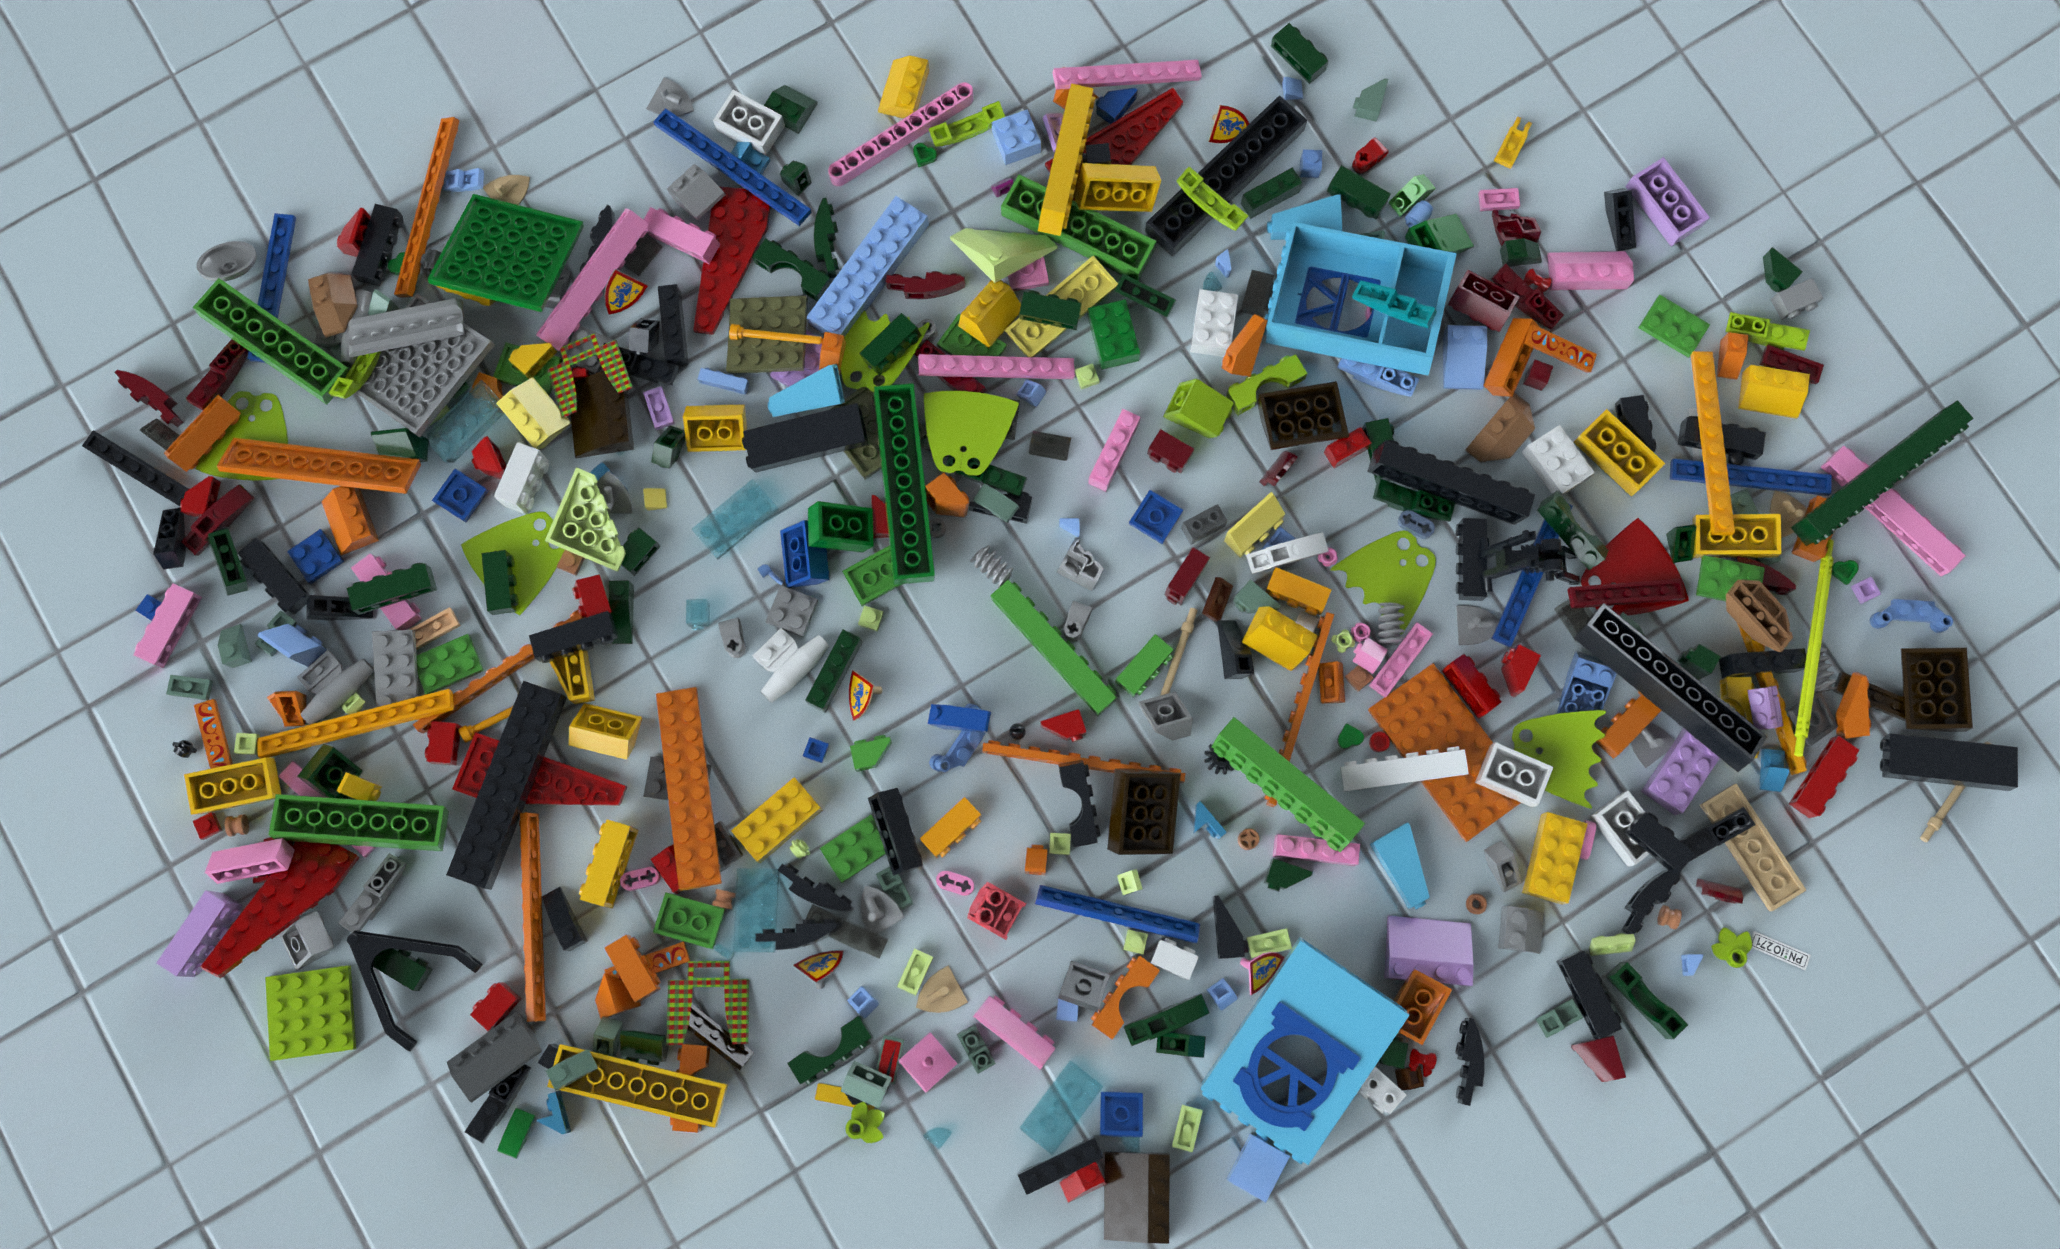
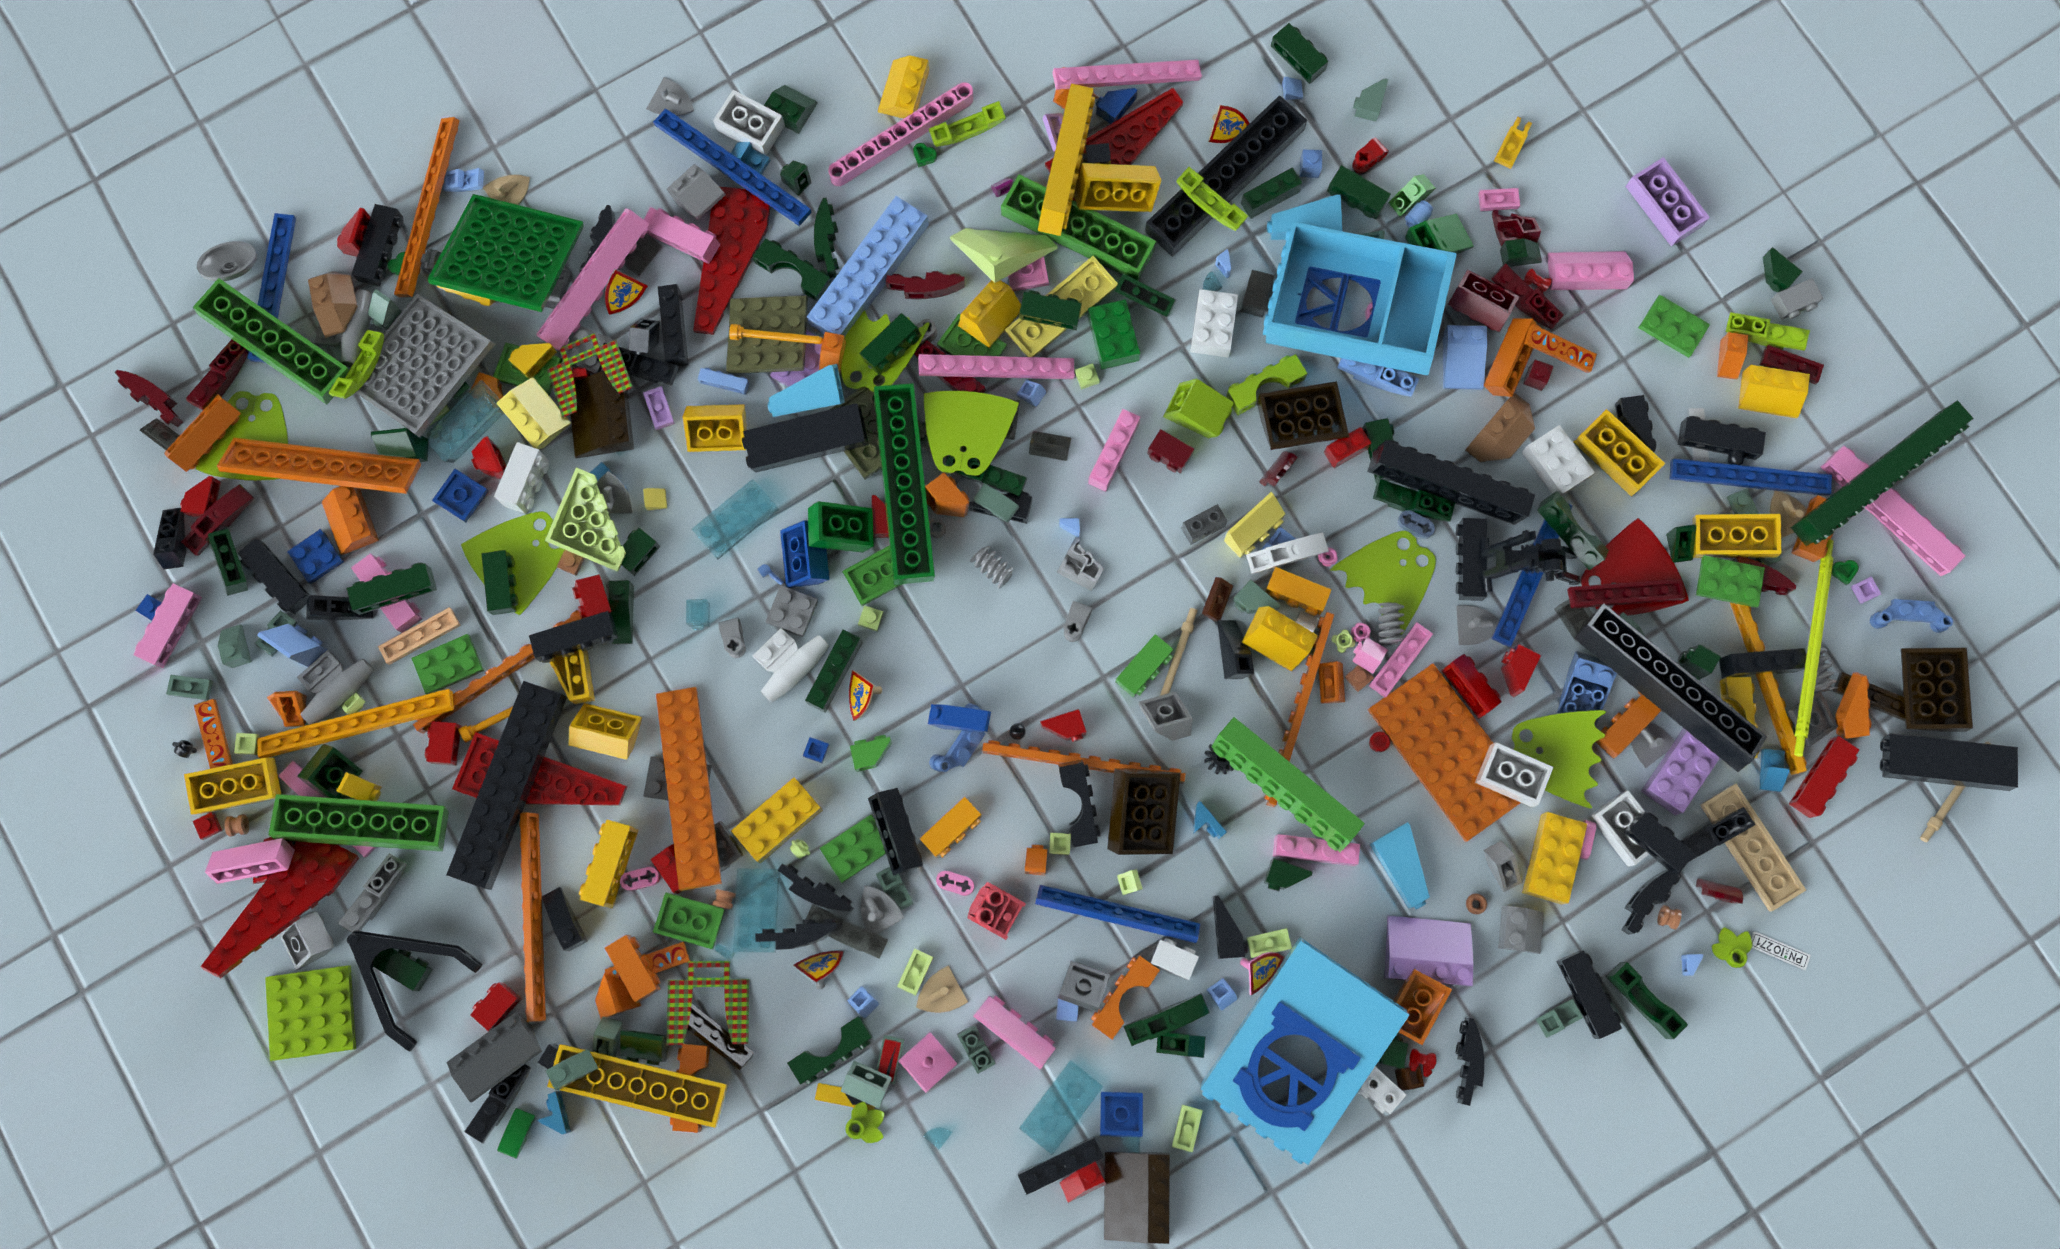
(135, 467): black plate -> none
(199, 934): lavender brick -> none
(395, 666): light grey plate -> none
(406, 327): light grey plate -> none
(668, 447): dark green slope -> none
(1016, 137): light blue brick -> none
(1053, 648): bright green brick -> none
(1135, 941): yellowish green plate -> none
(1155, 517): blue plate -> none
(1186, 576): dark red brick -> none
(1244, 349): orange slope -> none
(1250, 837): nougat wheel -> none
(1258, 1167): light blue brick -> none
(1349, 736): green tile -> none
(1393, 304): teal slope -> none
(1404, 770): white brick -> none
(1602, 1058): dark red slope -> none
(1613, 944): yellowish green plate -> none
(1621, 218): black slope -> none
(1712, 443): light orange plate -> none
(1759, 614): medium nougat wedge -> none
(1765, 707): lavender brick -> none

